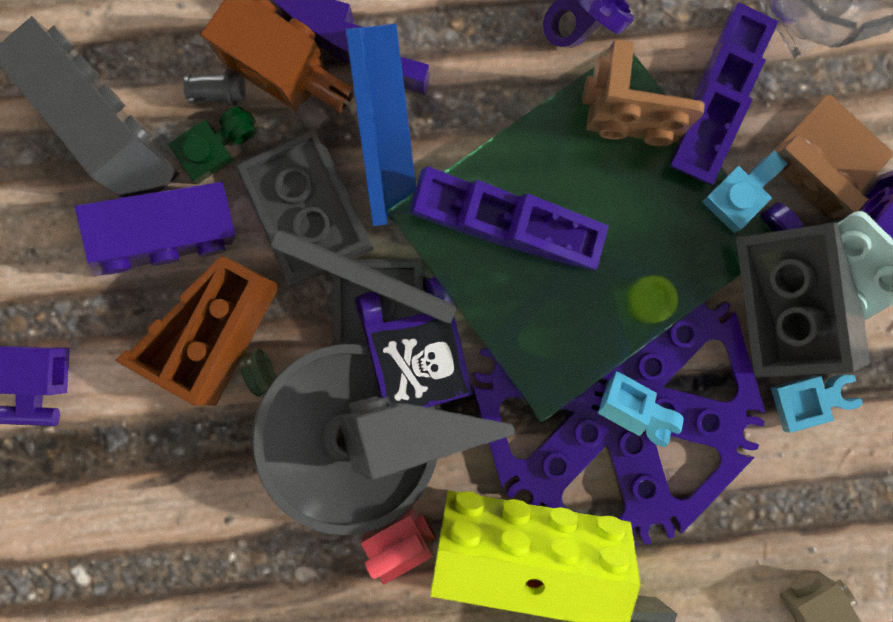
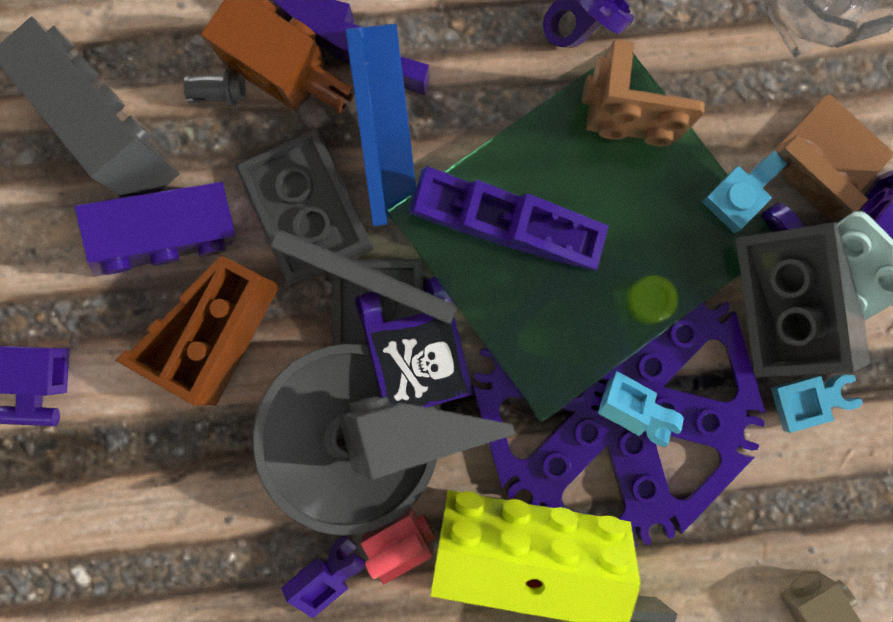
(204, 150): dark green plate -> none
(257, 371): clear green tile -> none
(323, 582): none -> dark purple plate
(726, 92): dark purple slope -> none

